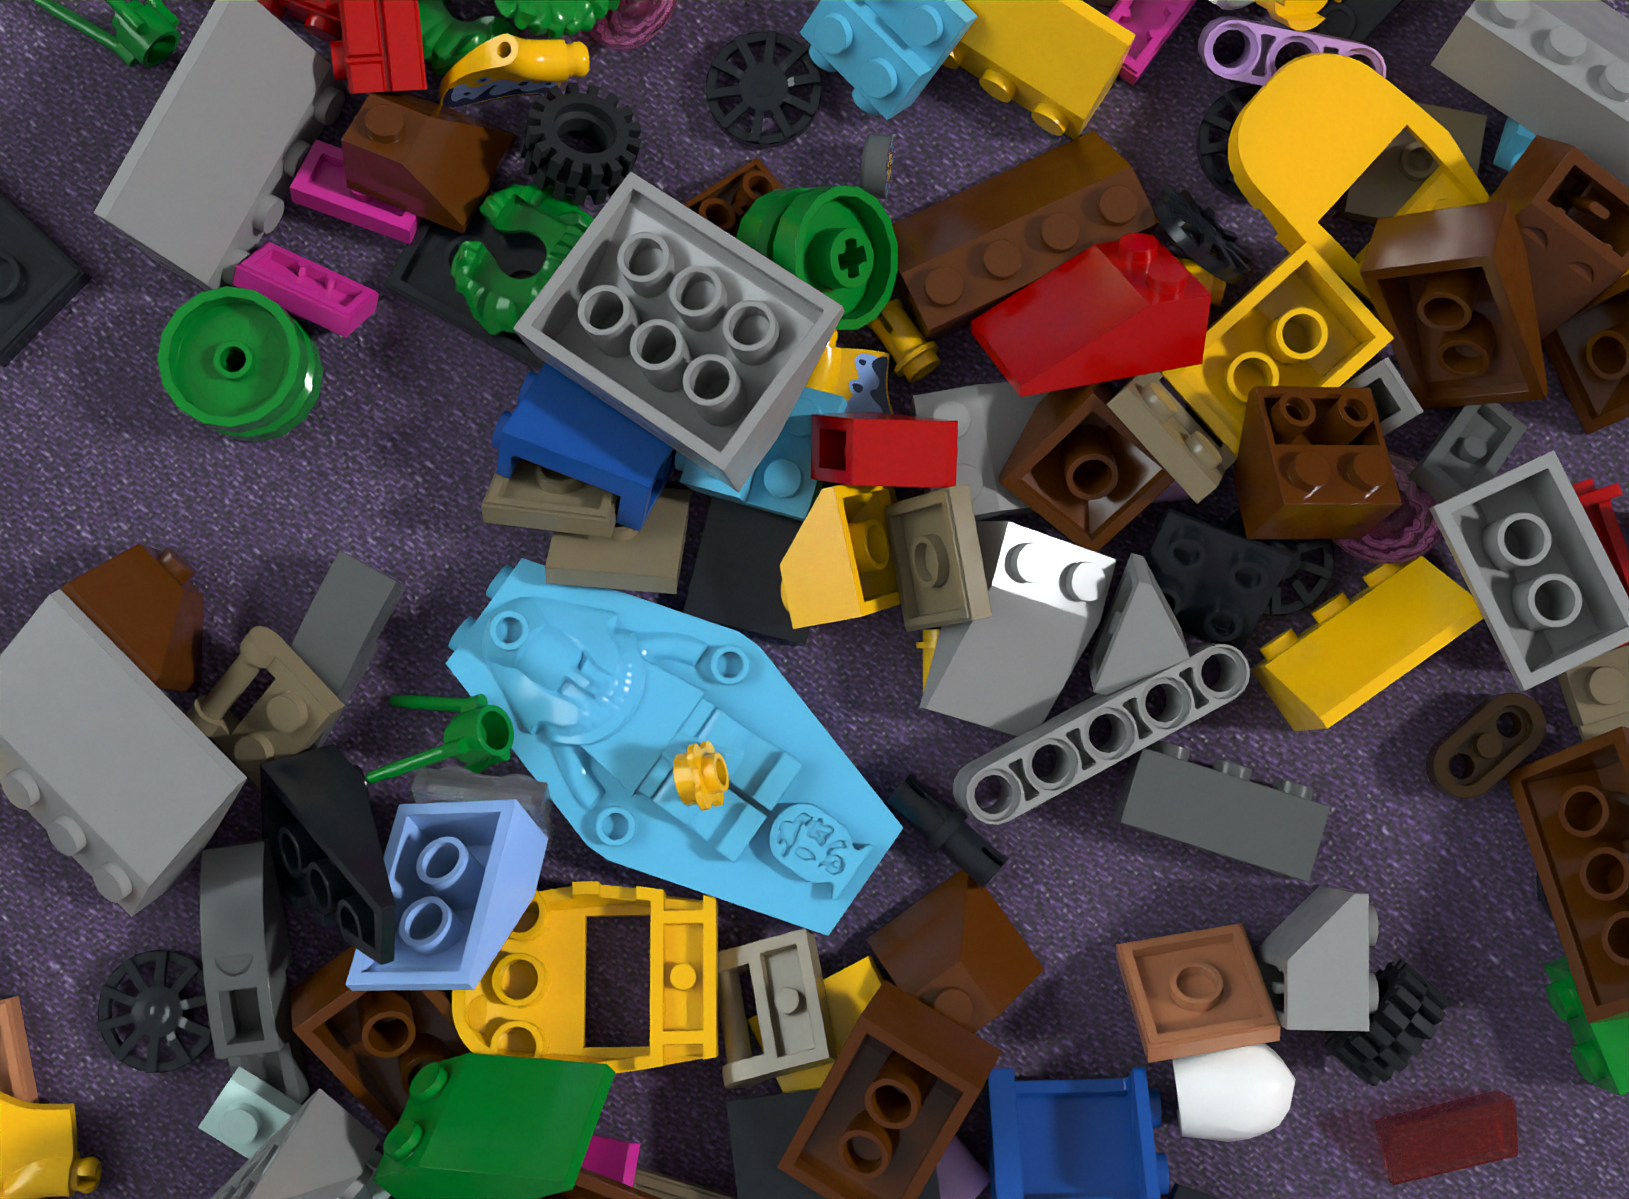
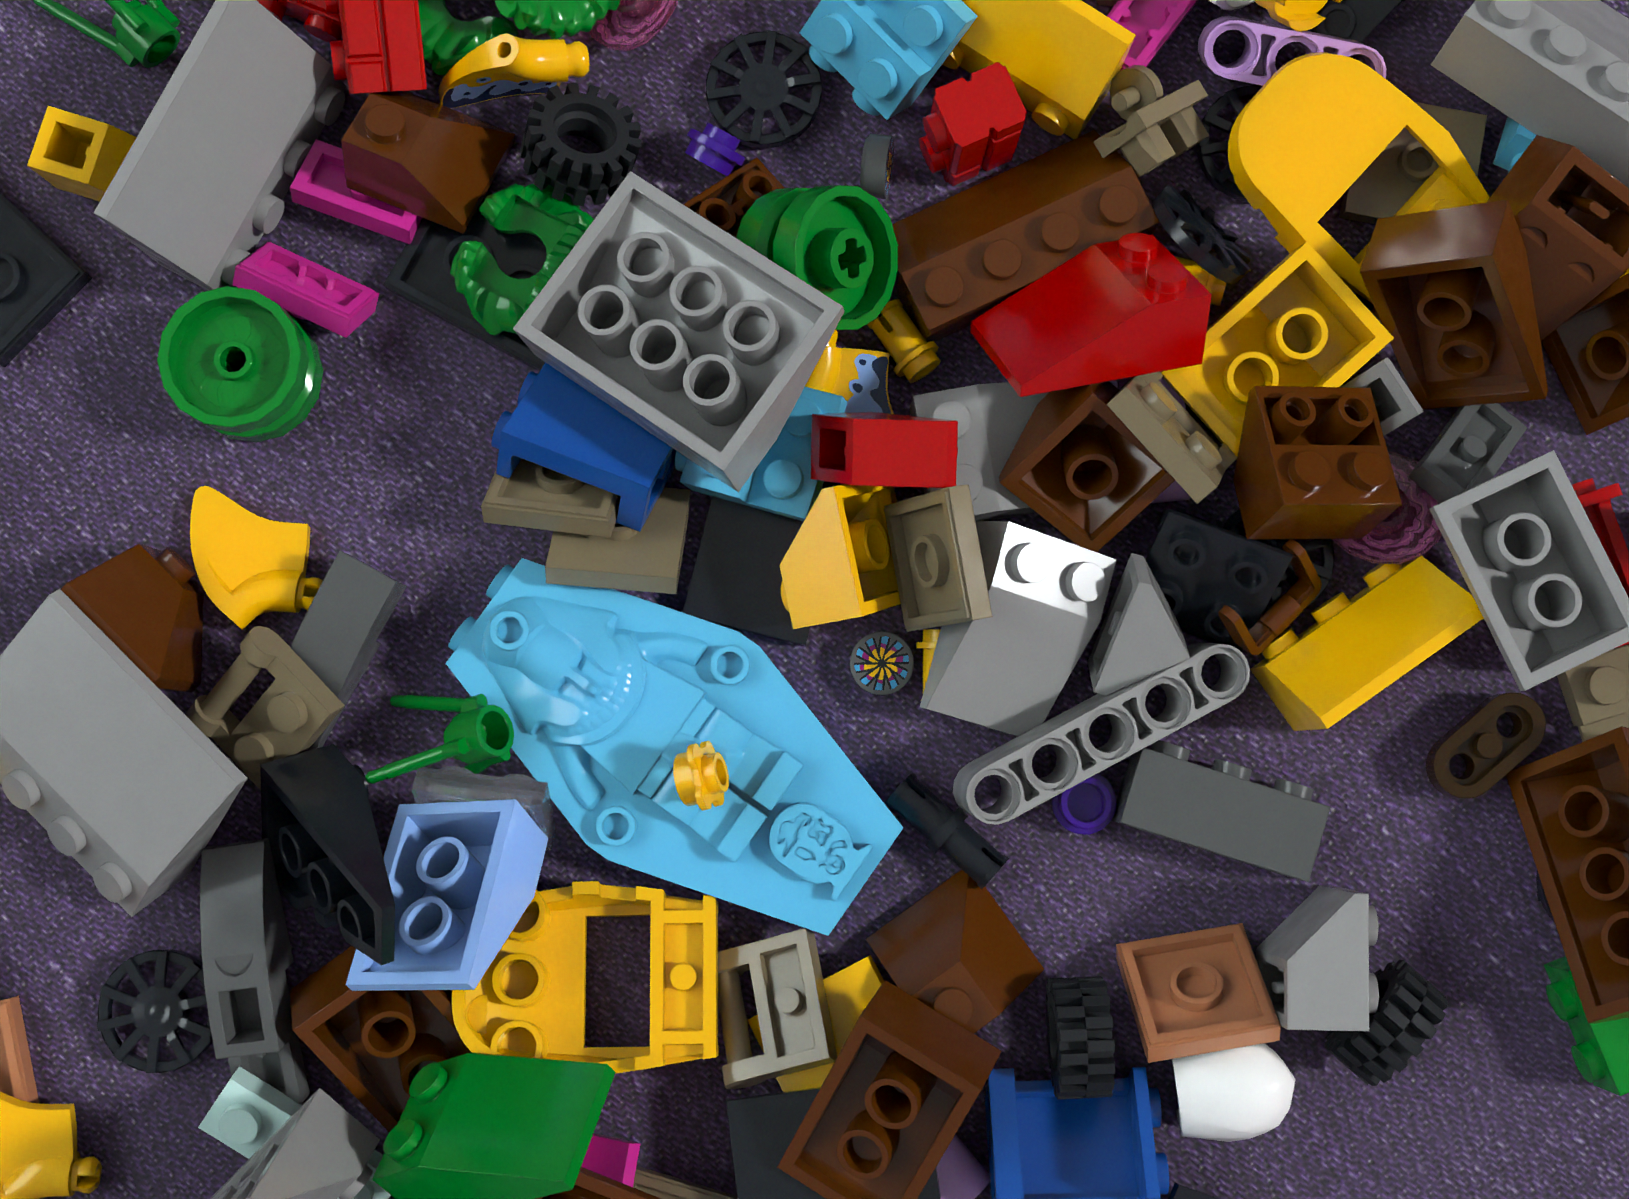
(78, 153): none -> yellow slope
(248, 560): none -> yellow arm
(714, 148): none -> dark purple plate
(881, 663): none -> tile
(973, 125): none -> red brick
(1080, 1037): none -> black tyre
(1085, 806): none -> dark purple plate
(1155, 124): none -> dark tan hips
(1282, 612): none -> reddish brown piece
(1448, 1136): clear red slope -> none

